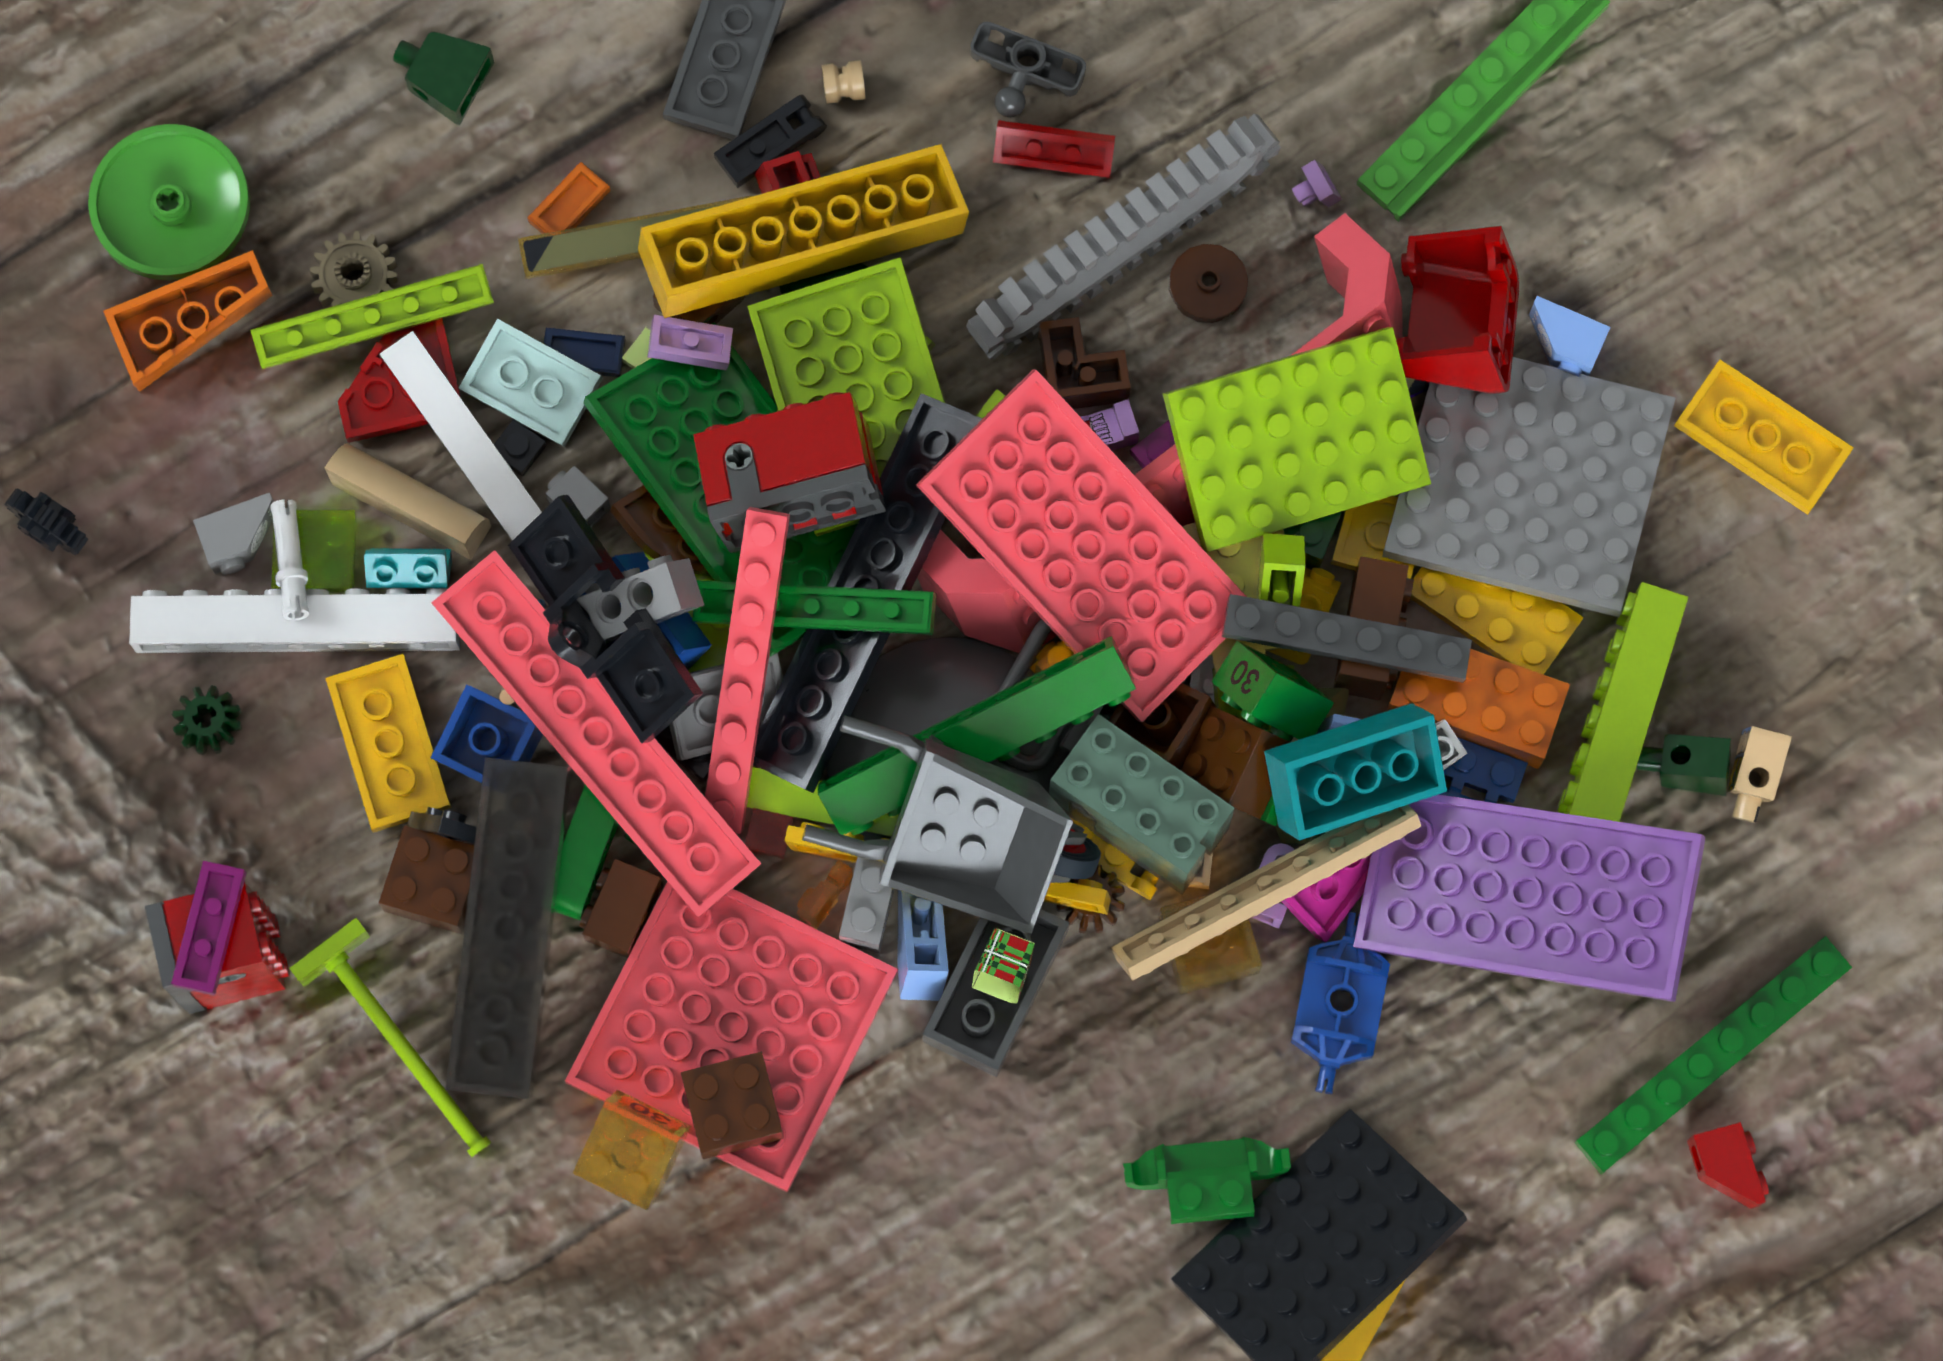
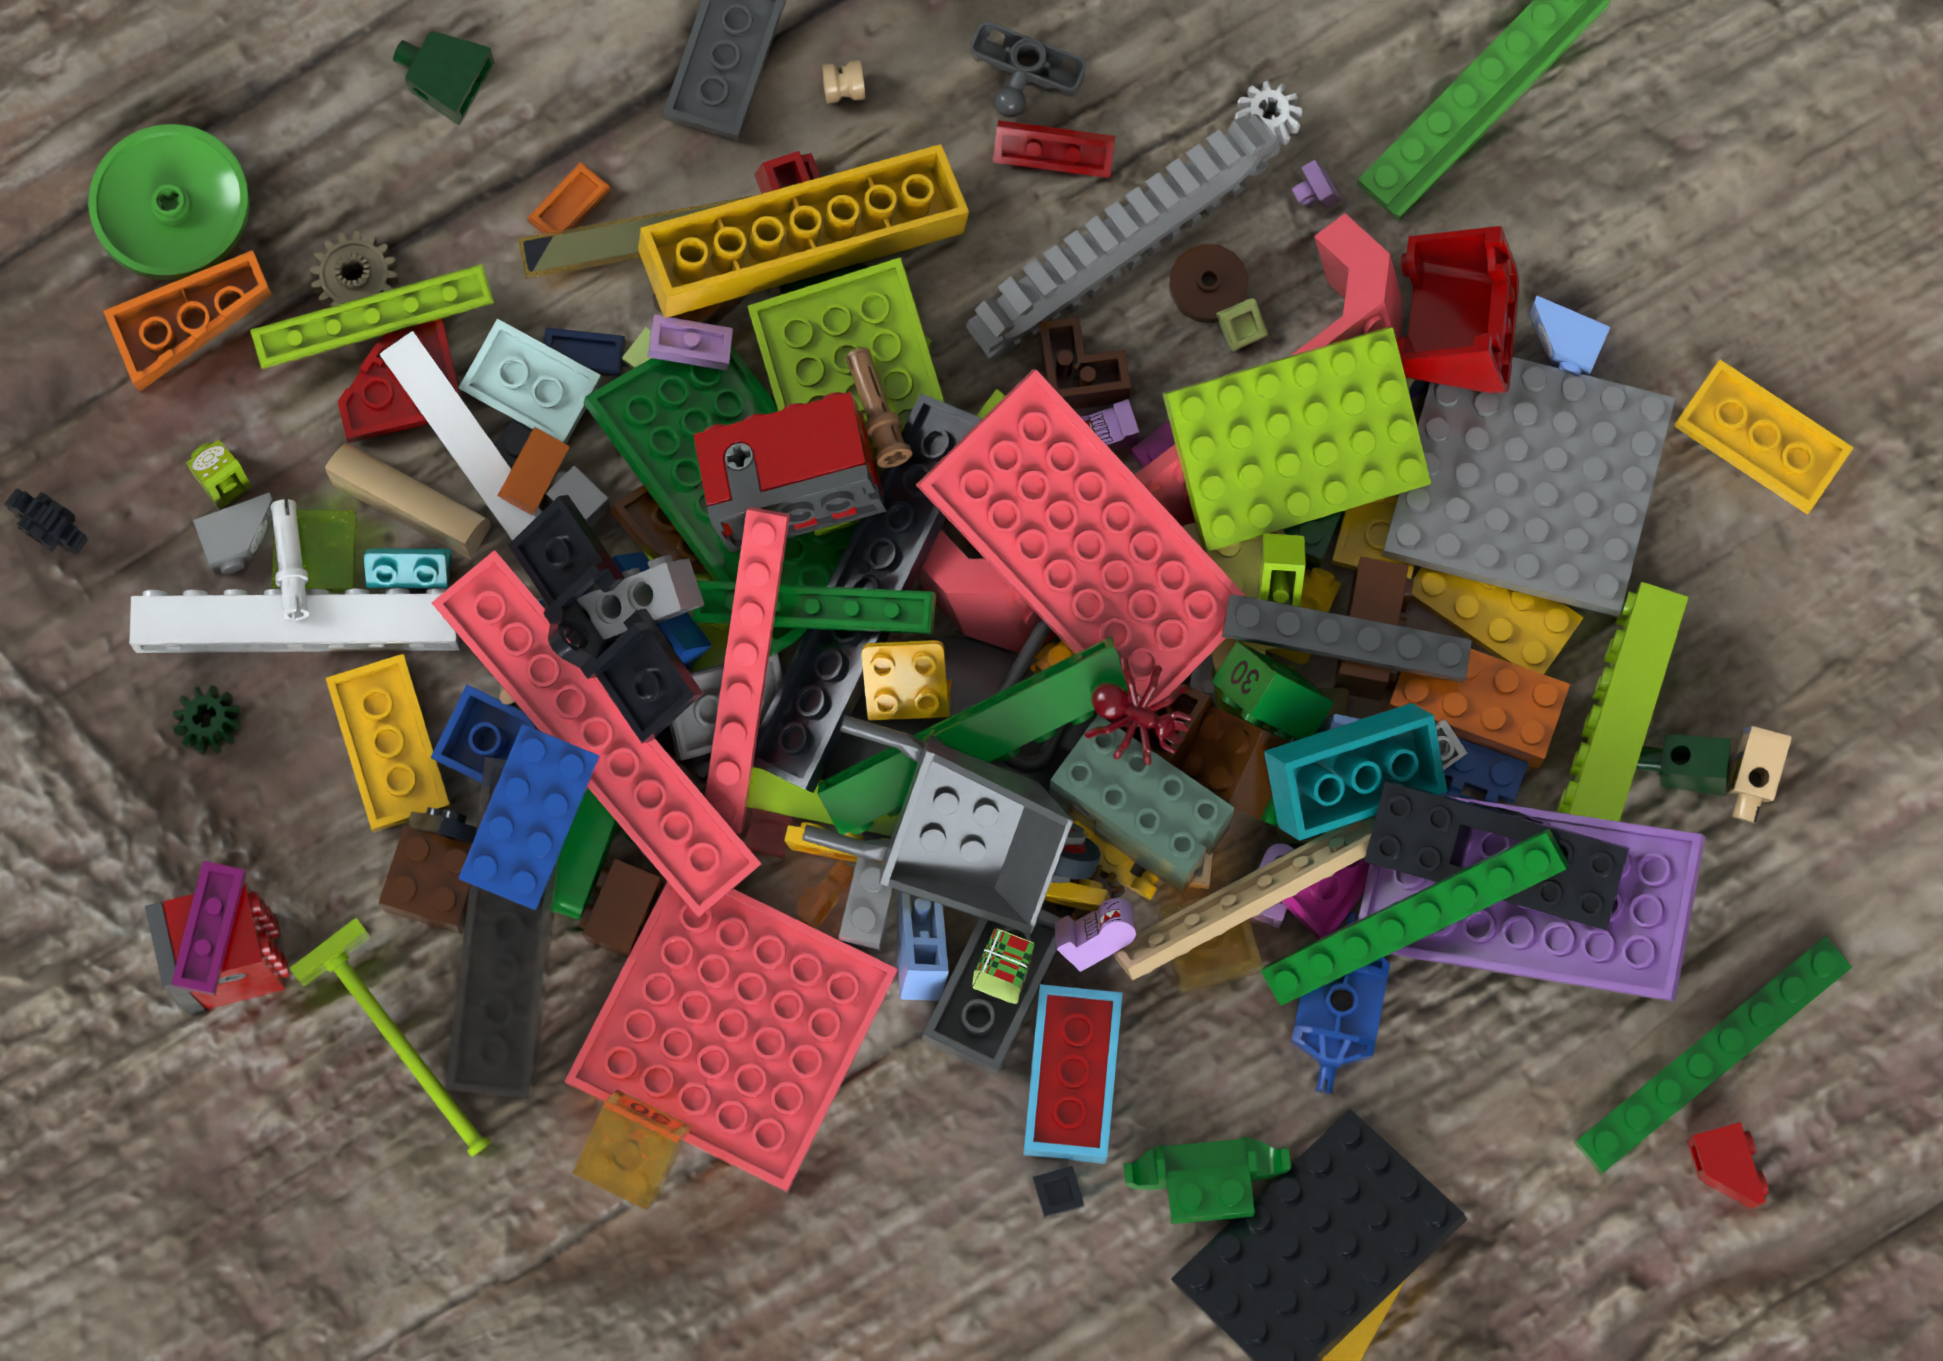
(218, 473): none -> lime slope
(529, 817): none -> blue plate
(533, 471): none -> orange tile
(732, 1105): reddish brown brick -> none
(769, 140): black plate -> none
(881, 422): none -> medium nougat pin
(906, 680): none -> yellow bracket
(1058, 1192): none -> black plate
(1073, 1074): none -> red brick
(1096, 934): none -> lavender leg
(1132, 711): none -> dark red animal
(1242, 324): none -> yellowish green tile
(1274, 101): none -> white gear
(1415, 917): none -> green plate
(1431, 835): none -> black plate

